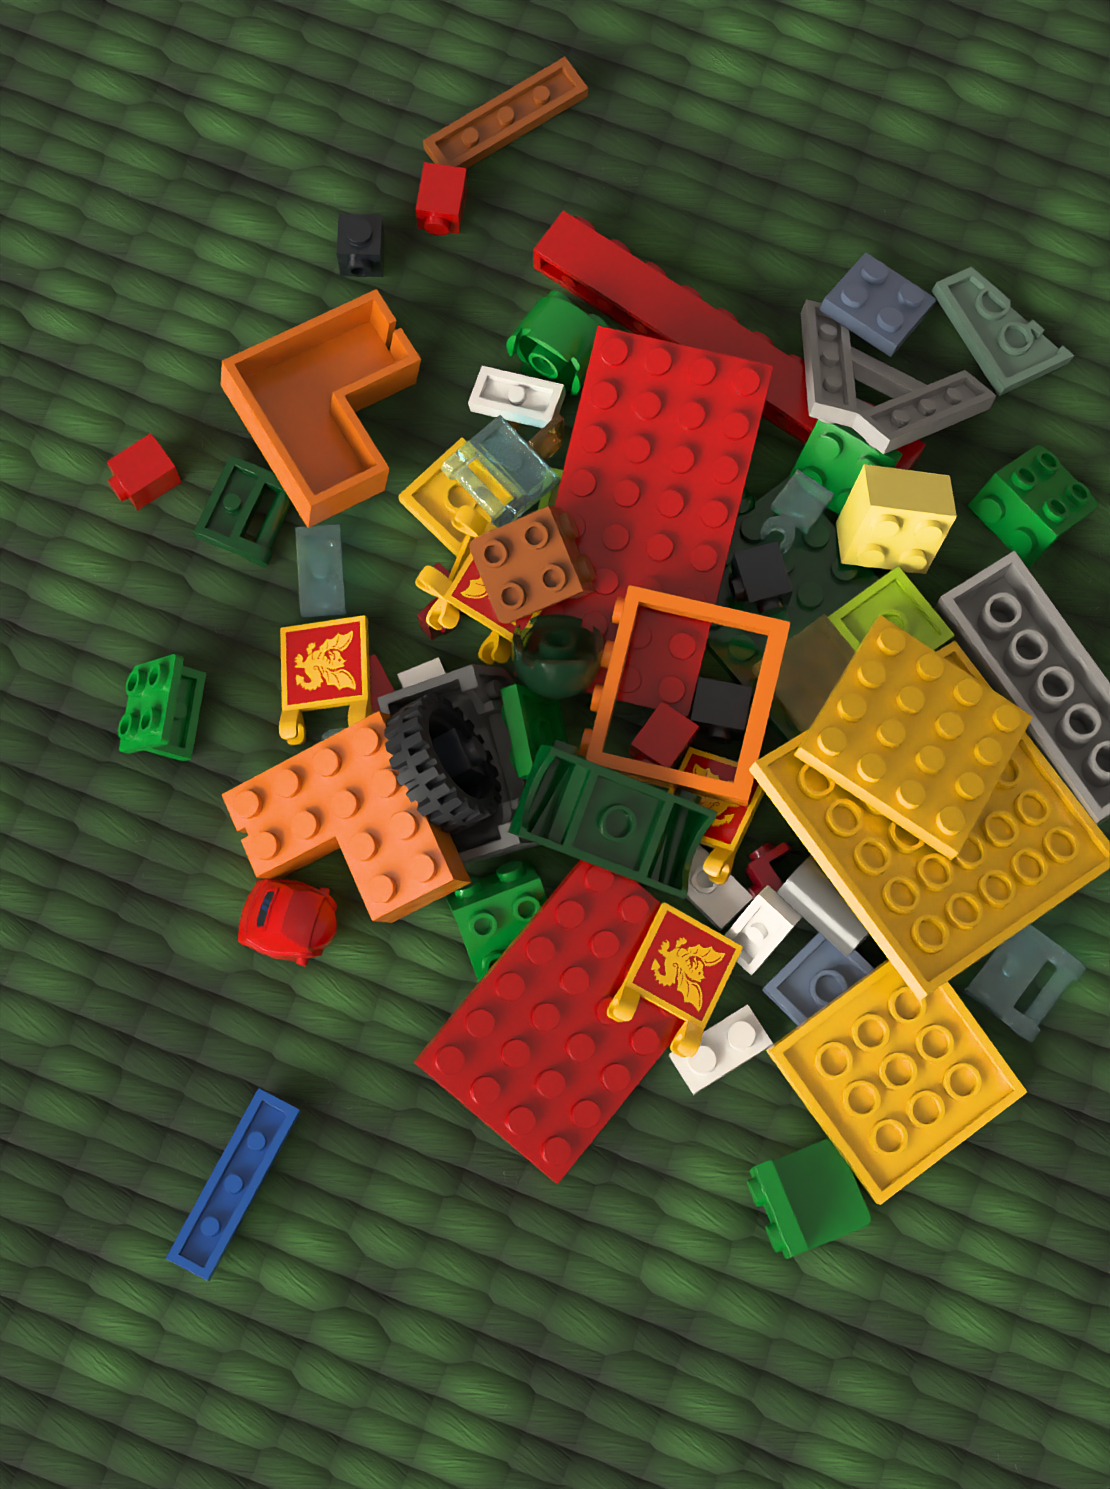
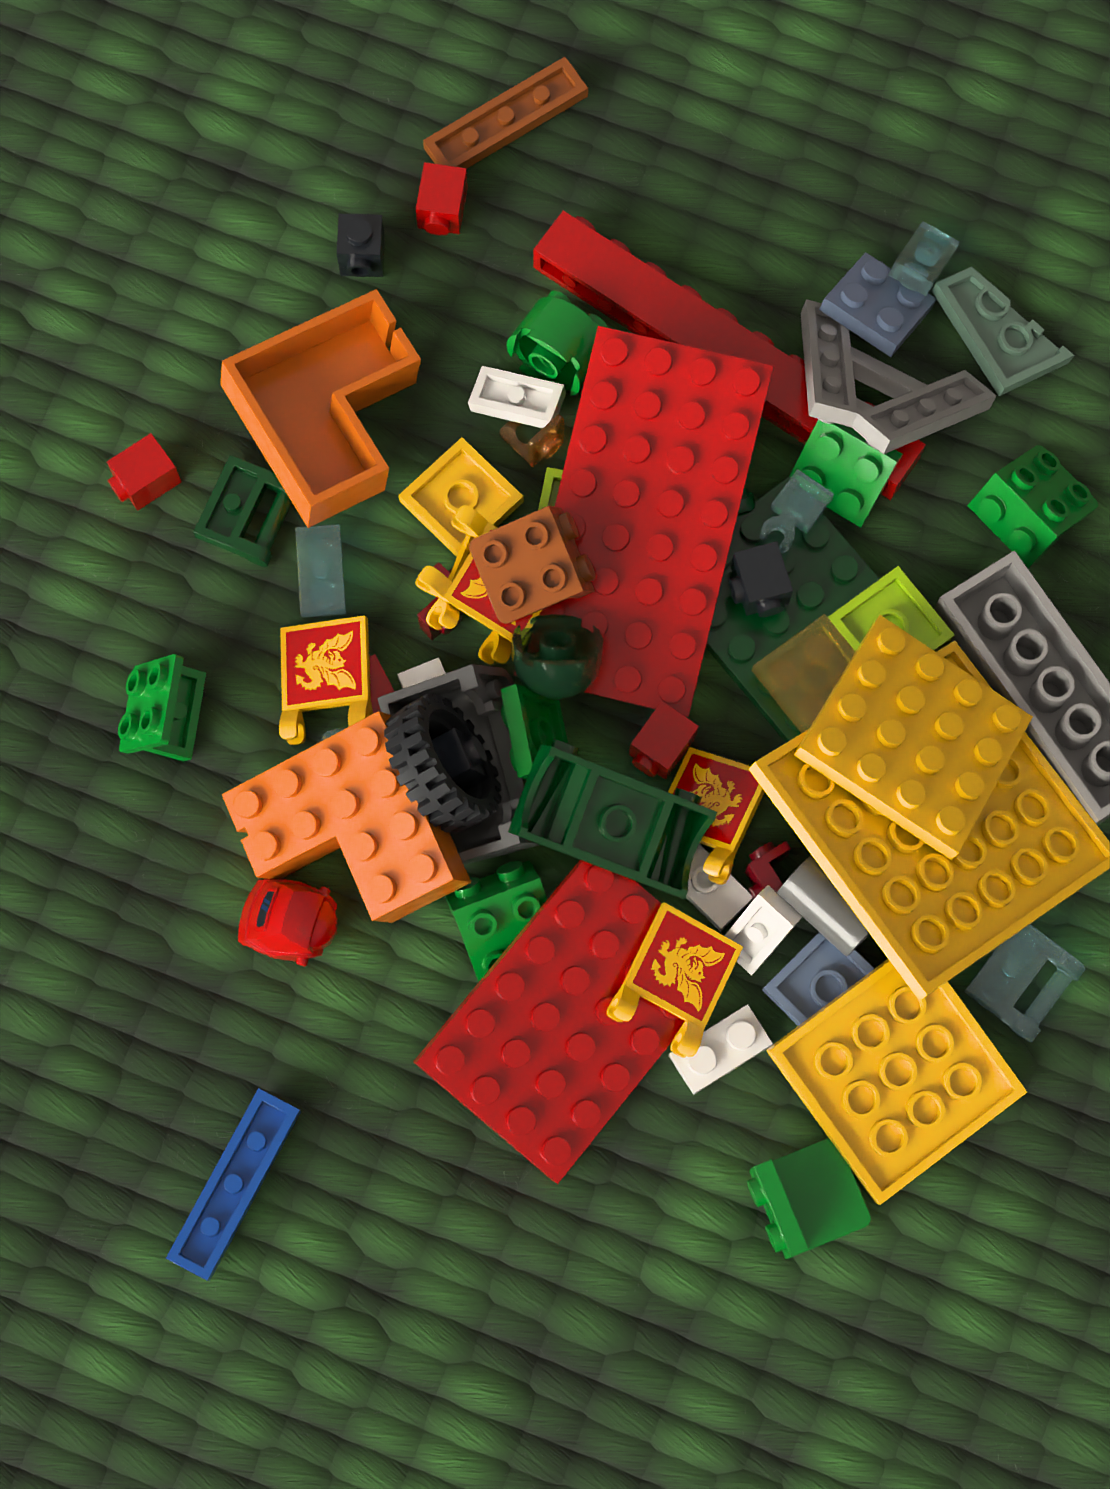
(511, 464): clear light blue plate -> none
(614, 659): orange window -> none
(721, 710): black brick -> none
(895, 519): light yellow brick -> none
(923, 258): none -> clear light blue plate

